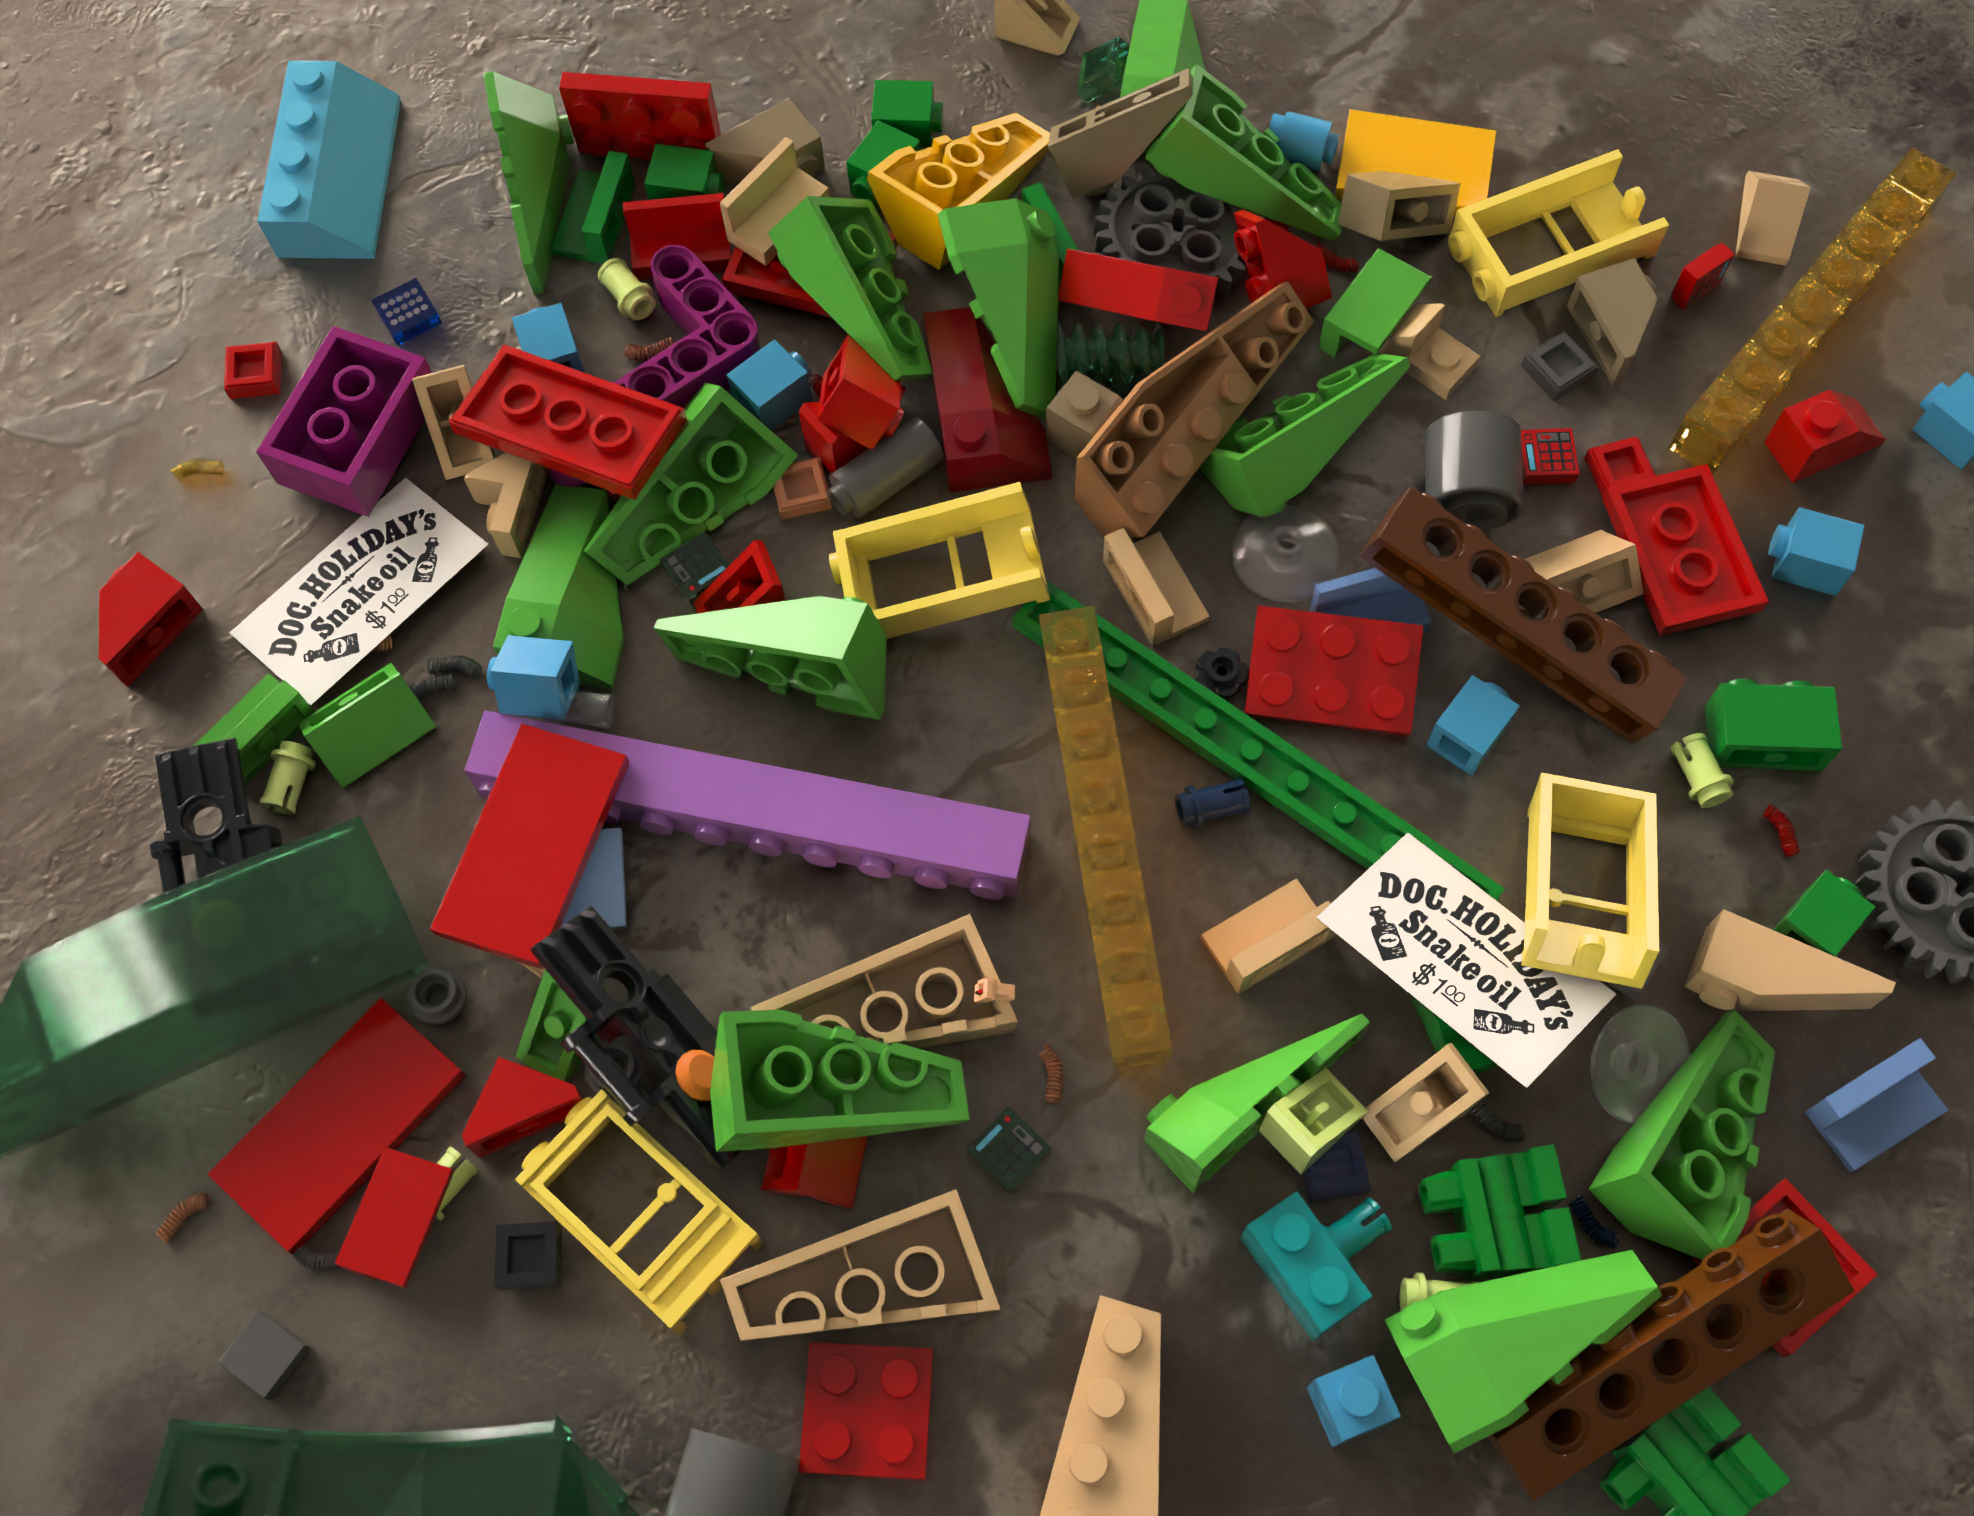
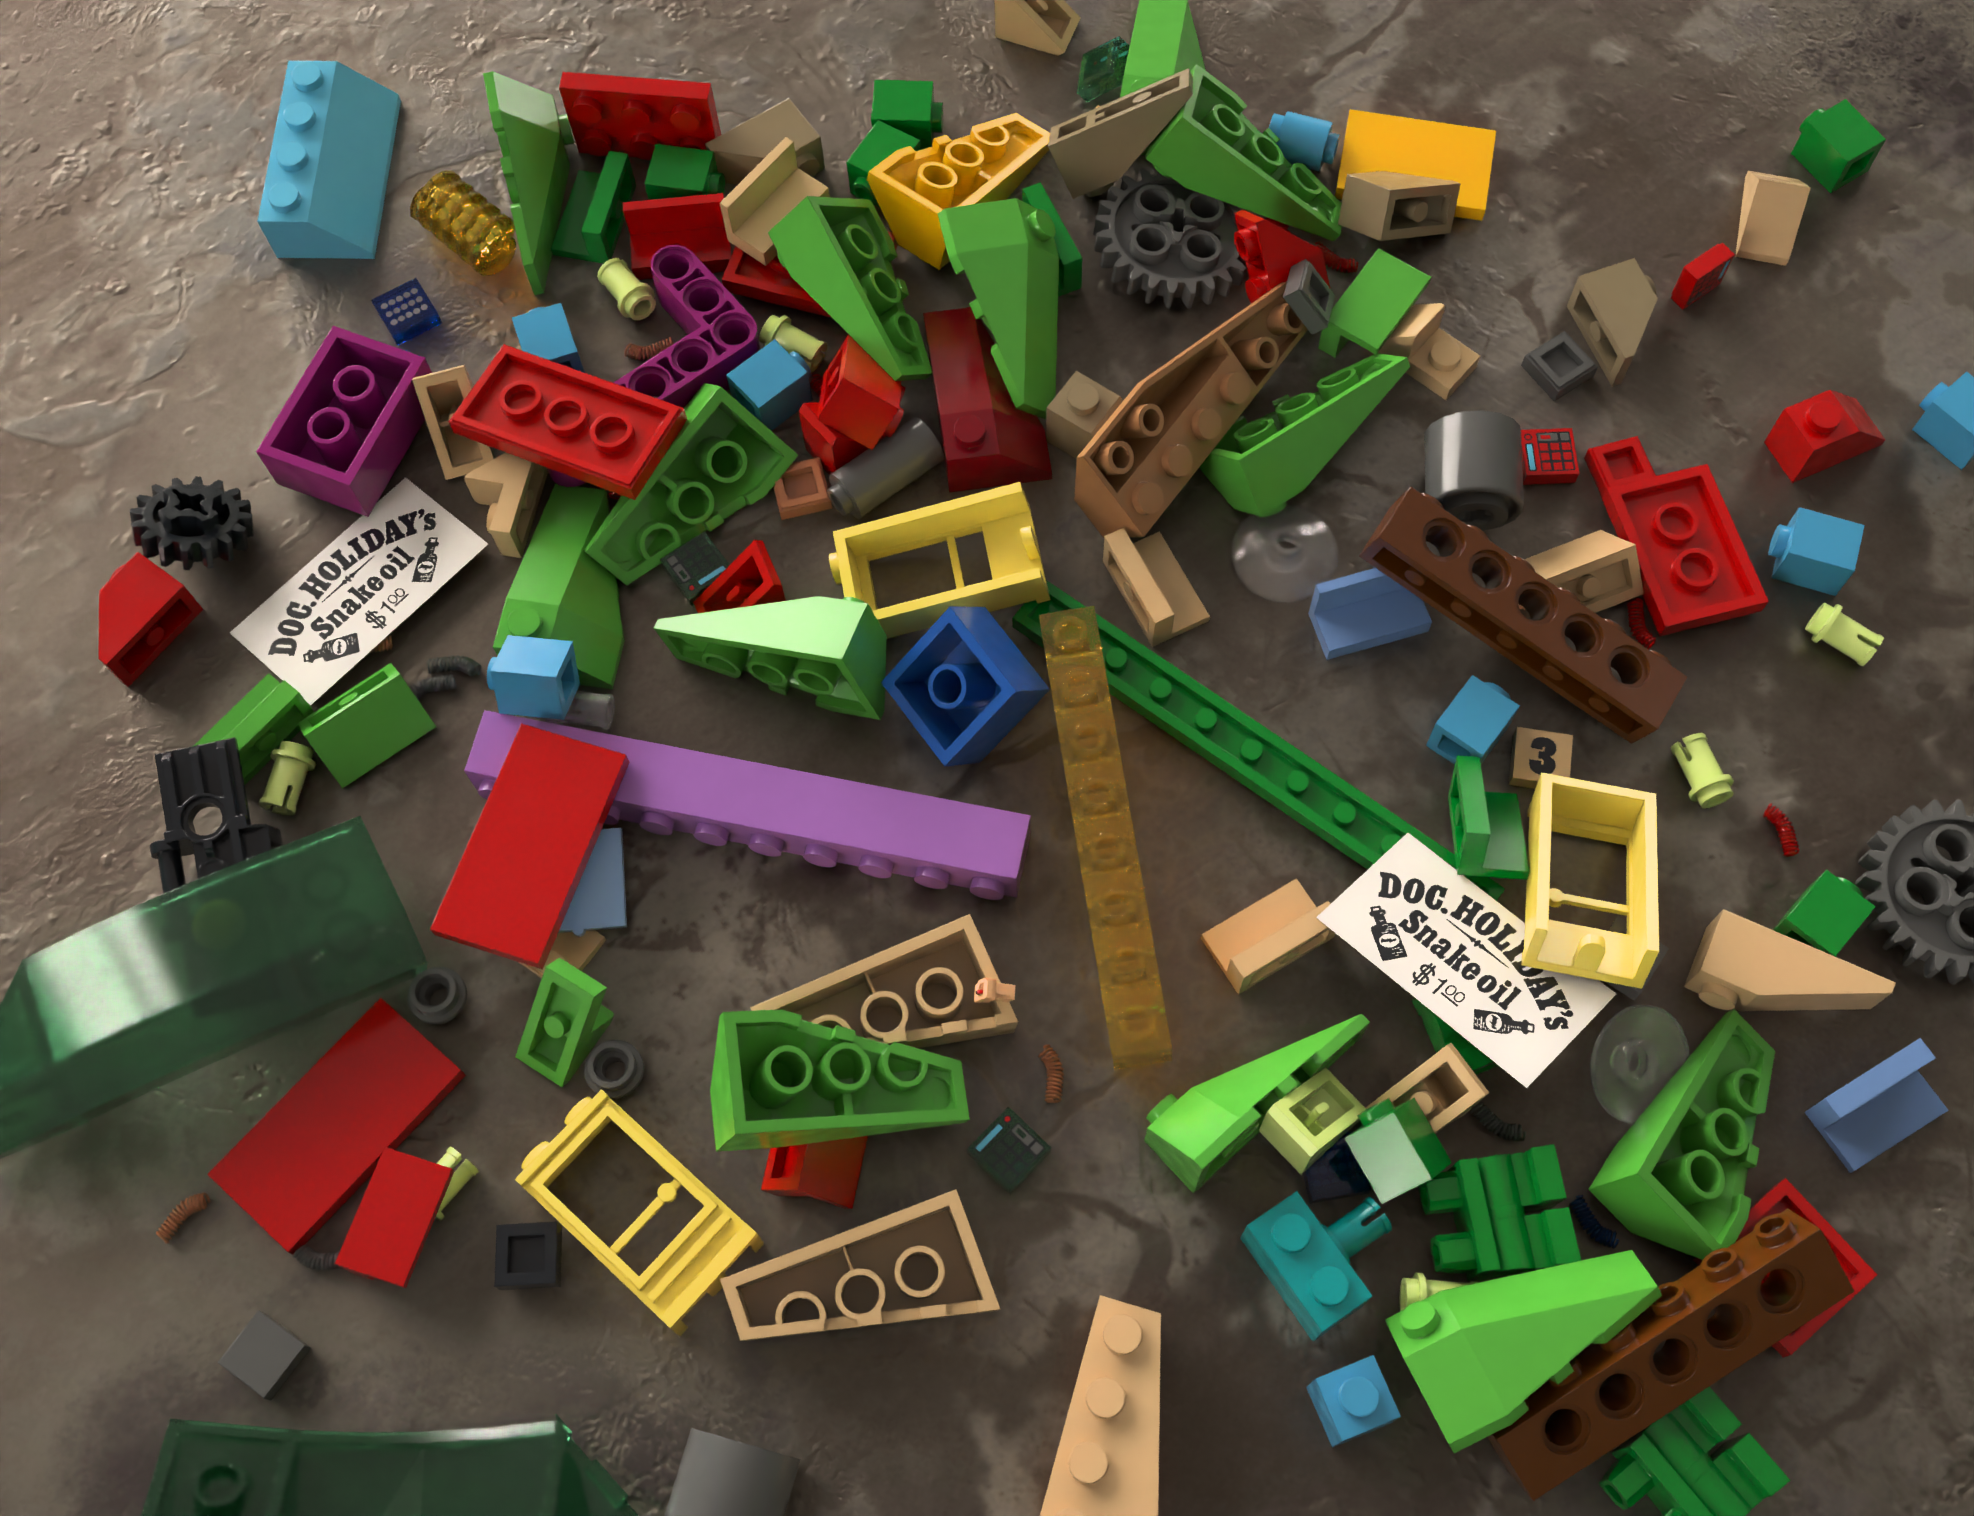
(184, 469): clear yellow leg -> none
(192, 523): none -> black gear
(253, 370): red tile -> none
(465, 222): none -> clear yellow piece
(516, 1106): red slope -> none
(655, 1018): black piece -> none
(793, 339): none -> yellowish green pin
(867, 1411): red plate -> none
(964, 685): none -> blue brick
(1110, 354): clear green piece -> none
(1138, 289): red slope -> none
(1211, 803): dark blue pin -> none
(1226, 685): black plate -> none
(1309, 296): none -> dark grey tile
(1333, 671): red plate -> none
(1396, 1148): none -> brick
(1485, 826): none -> green panel
(1539, 752): none -> tan tile
(1596, 202): light yellow door -> none
(1642, 634): none -> red leg
(1773, 725): green brick -> none
(1811, 311): clear yellow brick -> none
(1837, 145): none -> green brick
(1843, 633): none -> yellowish green pin

